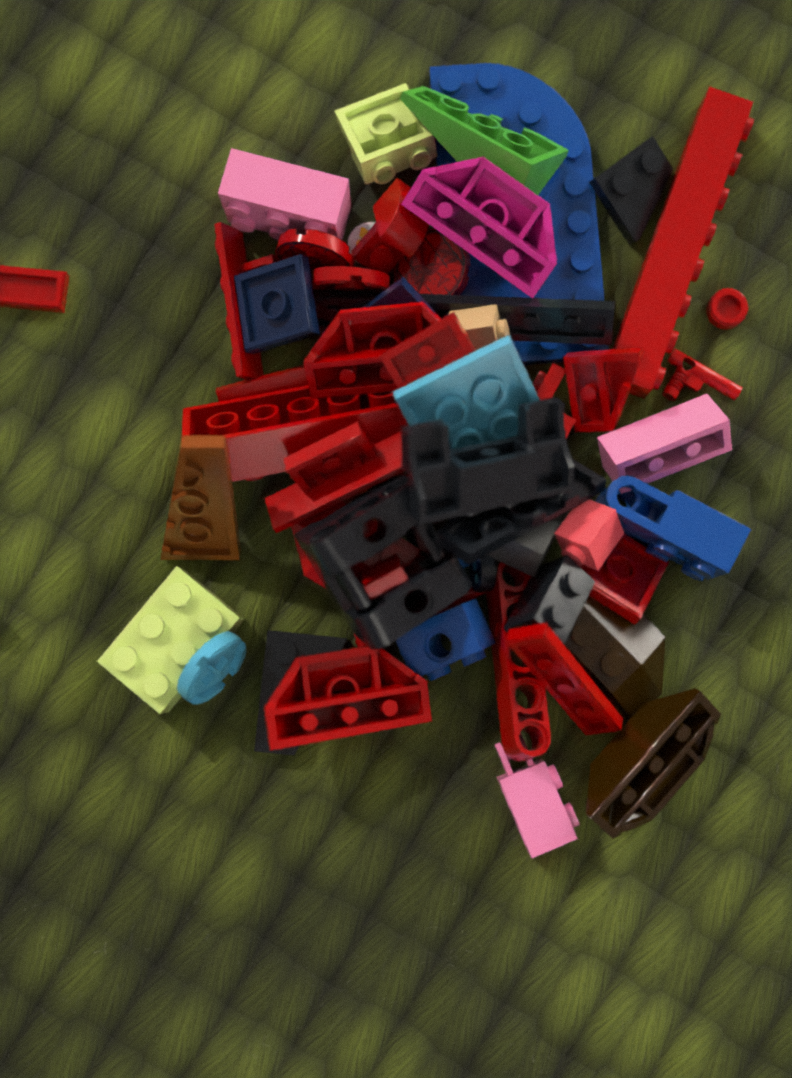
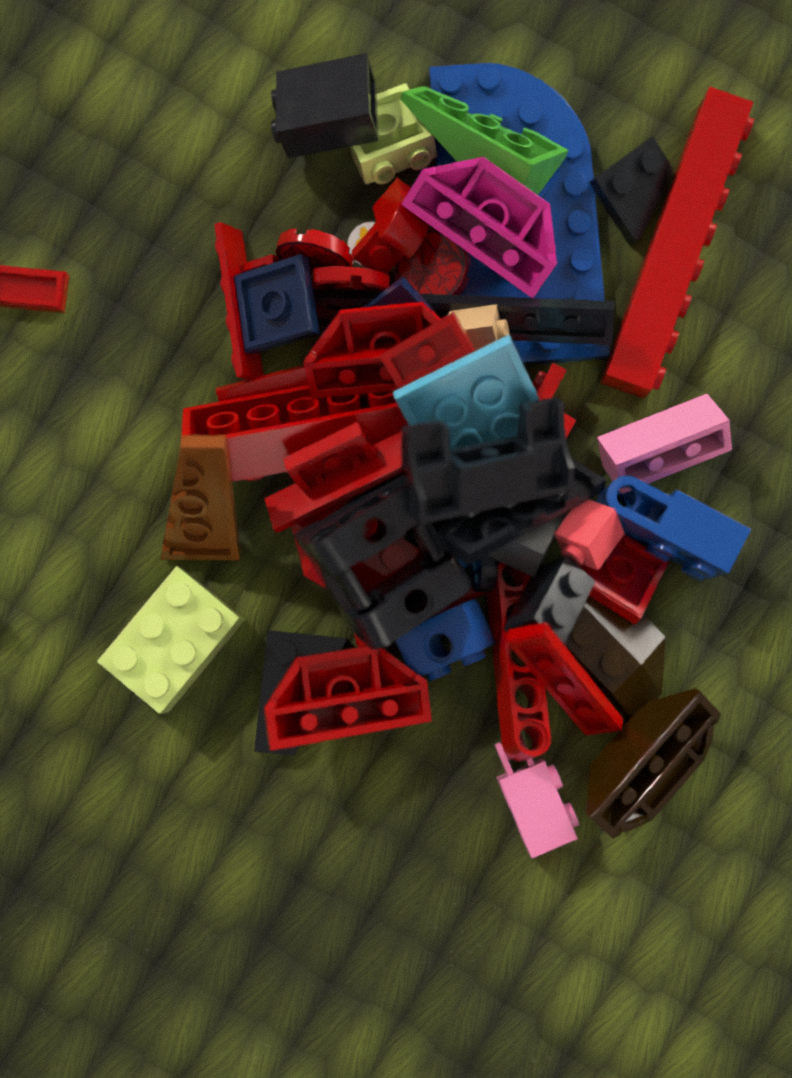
(209, 666): medium azure tile -> none
(282, 196): bright pink brick -> none
(325, 106): none -> black brick
(384, 576): red tile -> none
(600, 385): red wing -> none
(696, 377): red hose -> none
(727, 308): red tile -> none

